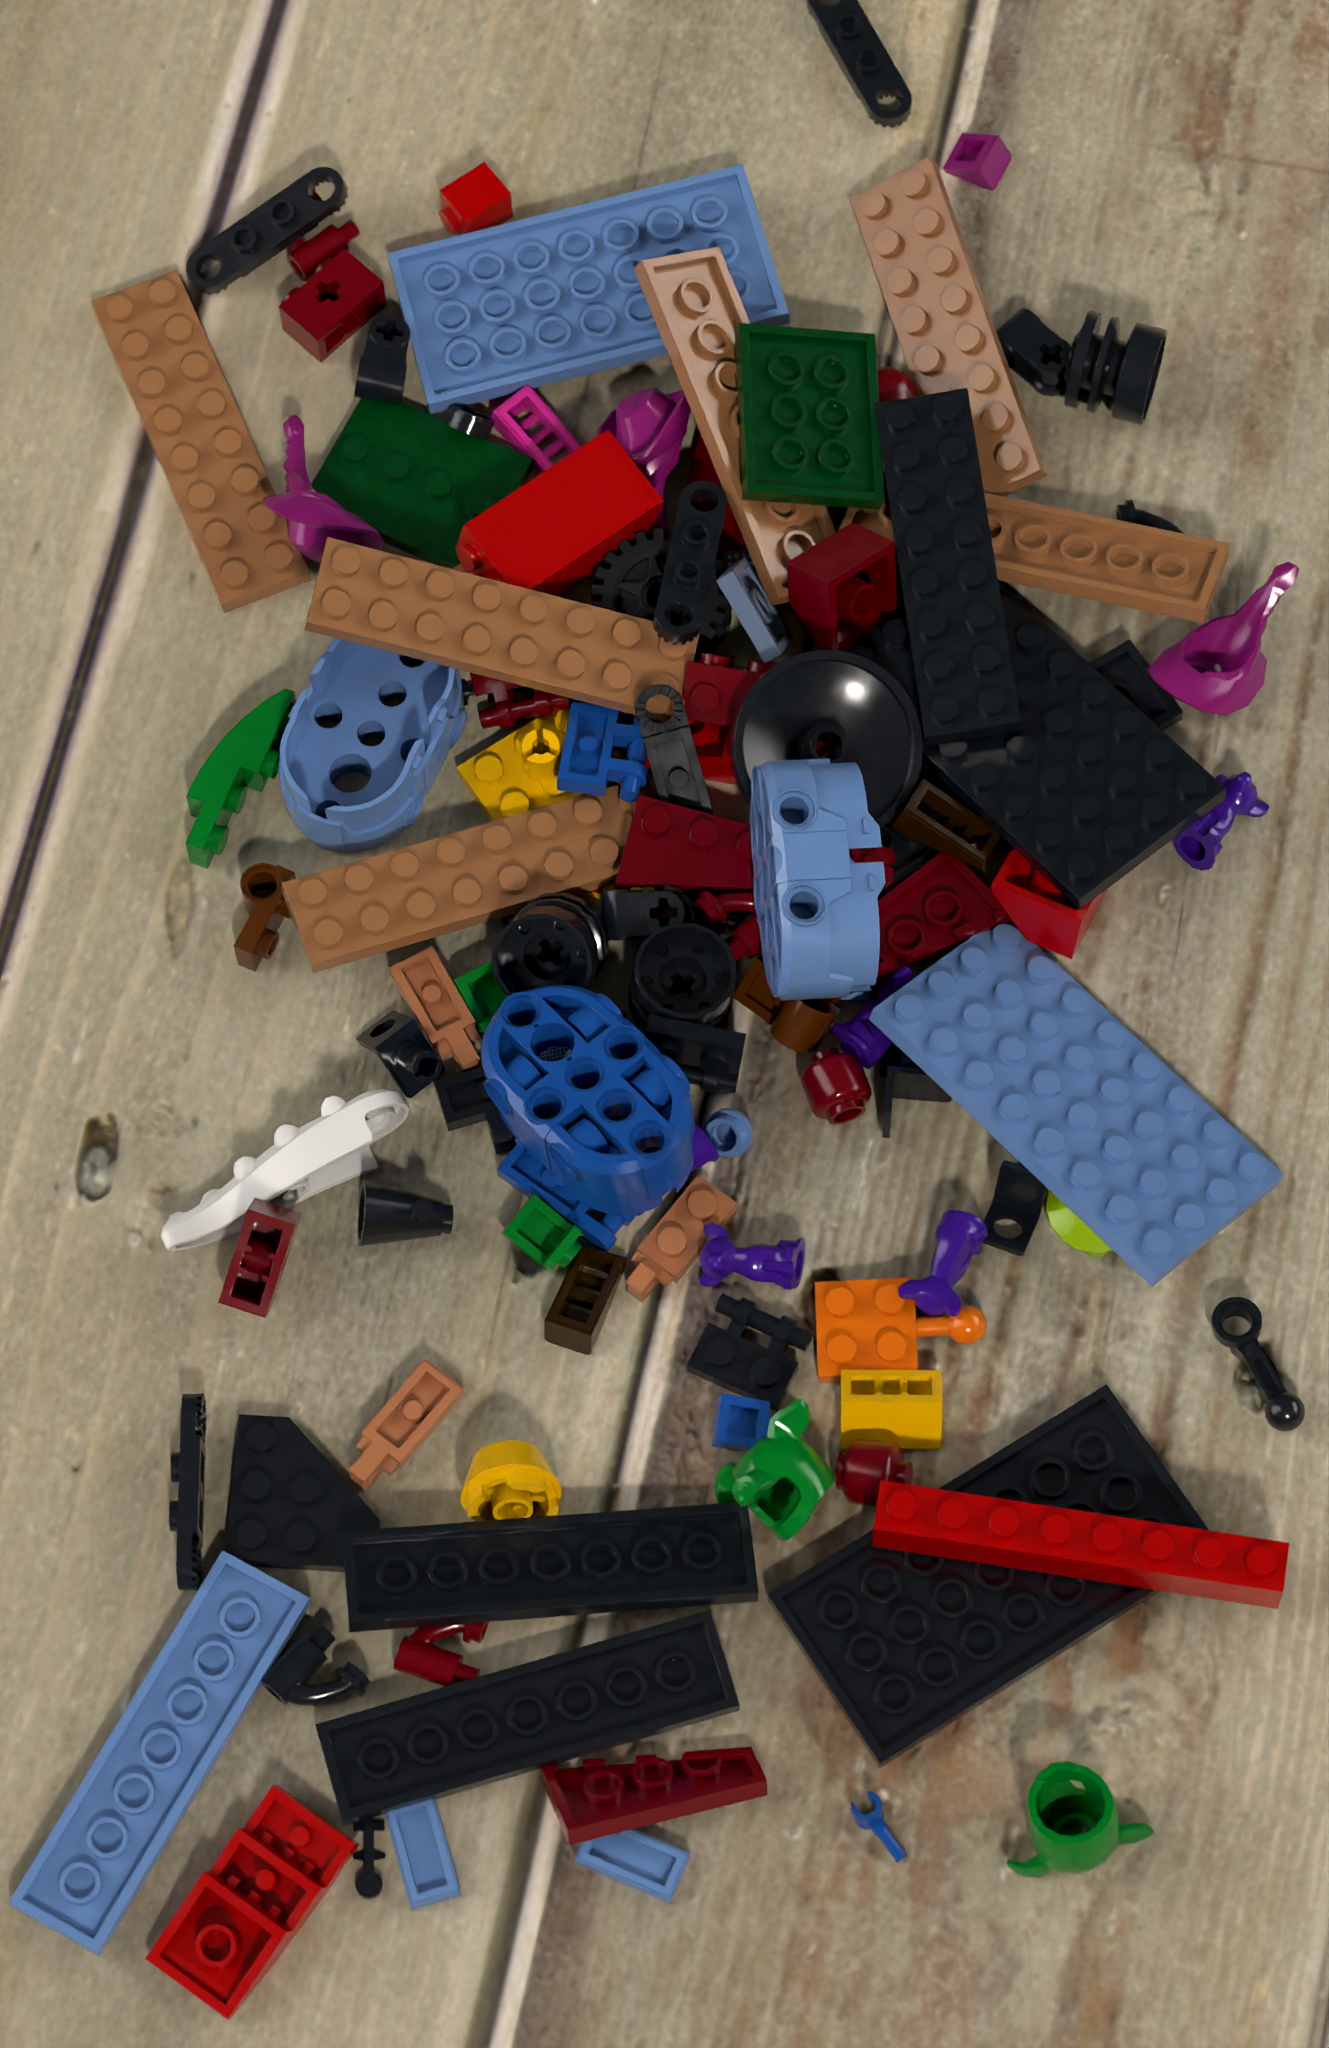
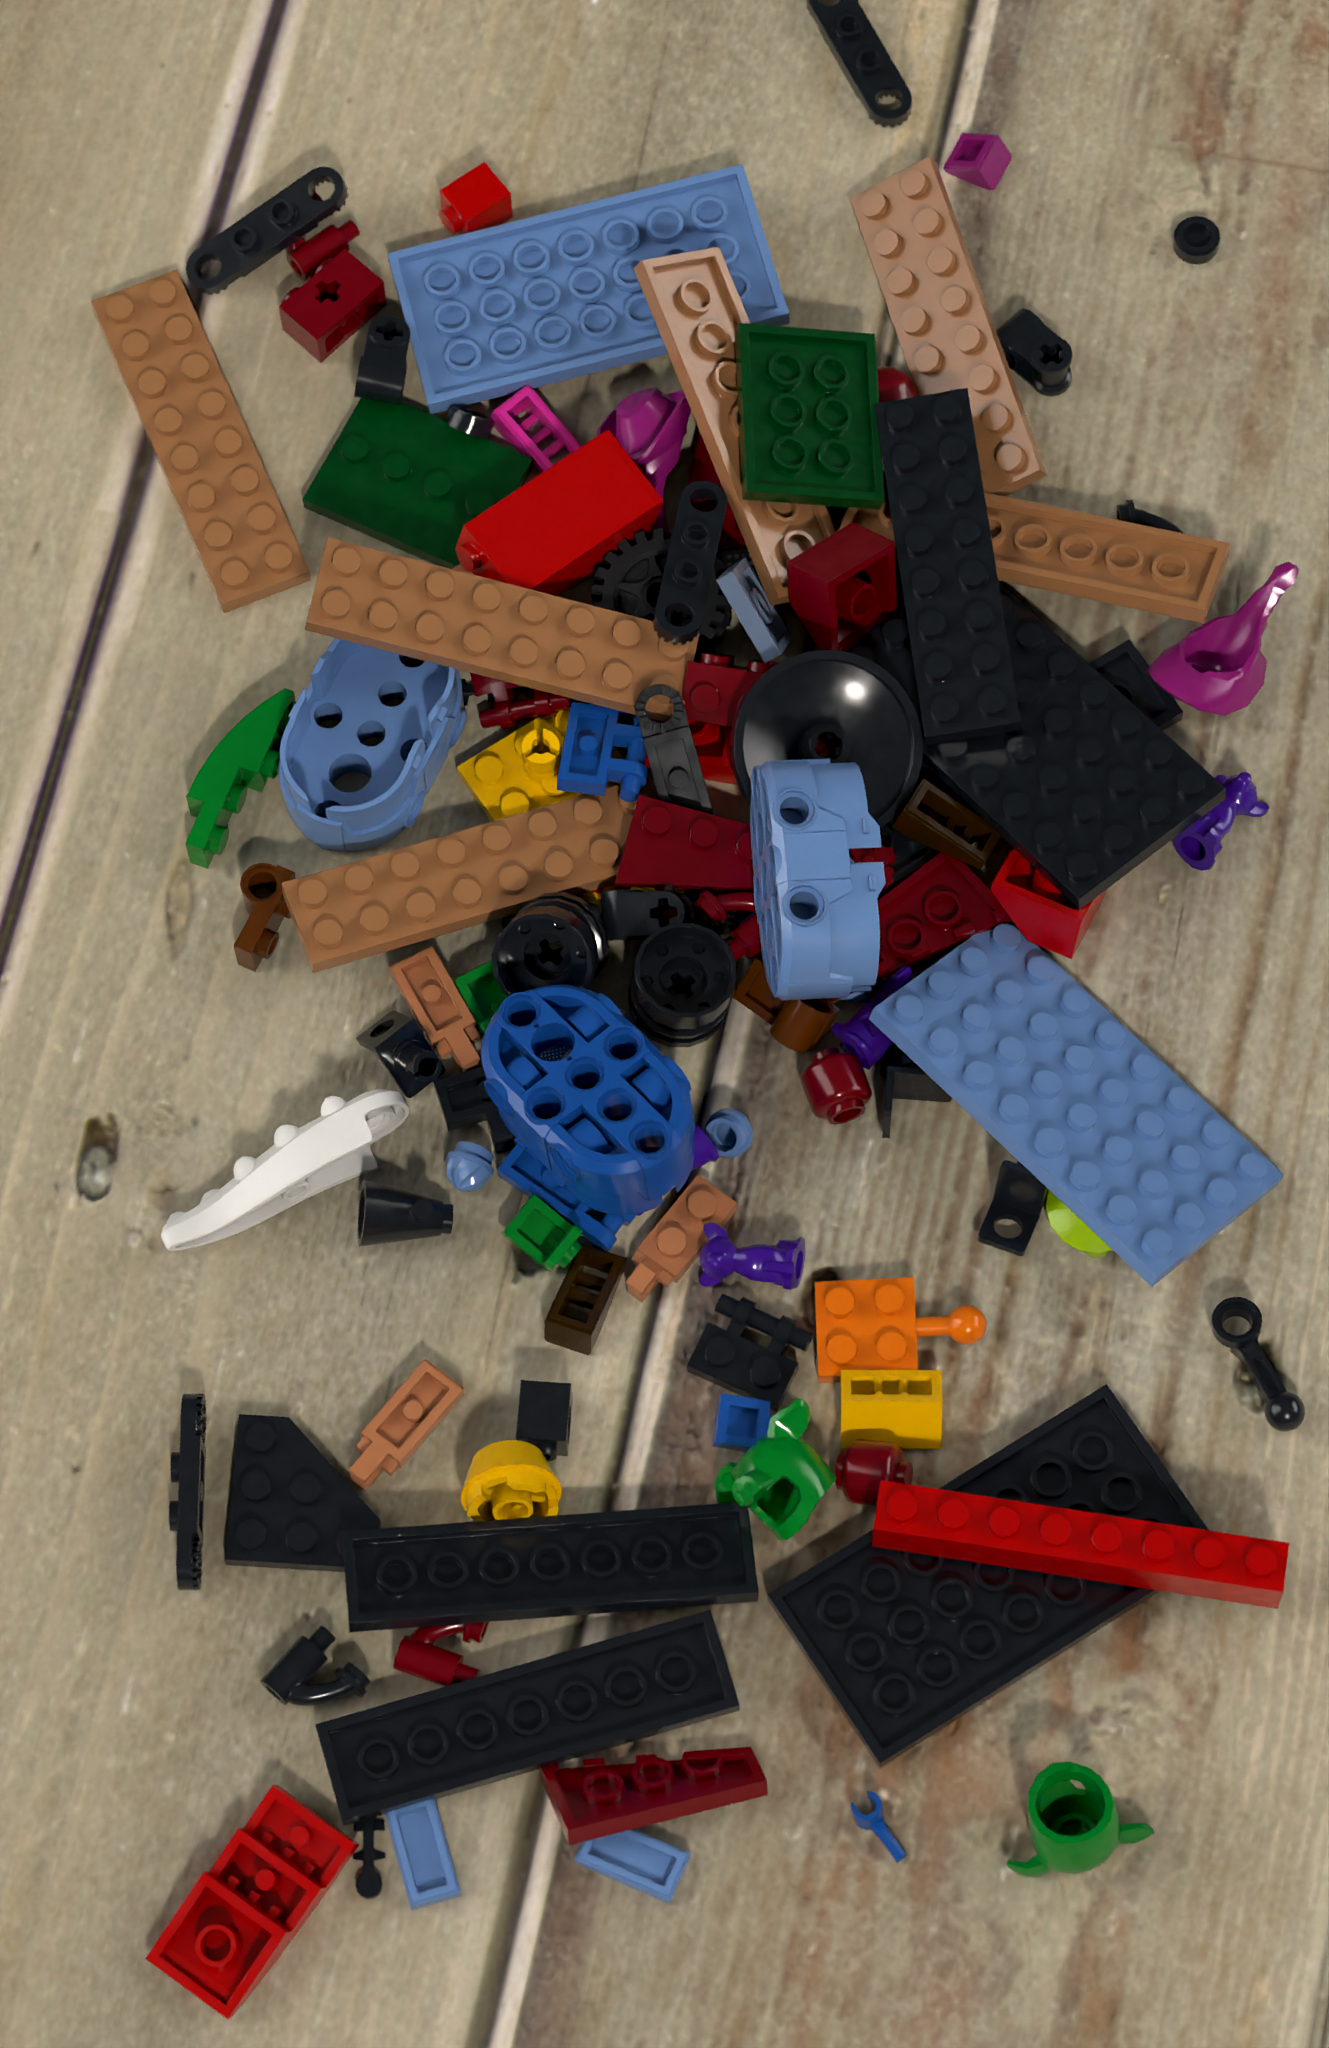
(160, 1753): medium blue plate -> none
(259, 1257): dark red brick -> none
(311, 514): magenta hat -> none
(469, 1166): none -> medium blue plate
(545, 1416): none -> black brick
(703, 1052): black plate -> none
(958, 1238): dark purple animal -> none
(1115, 367): black wheel -> none
(1196, 240): none -> black tile

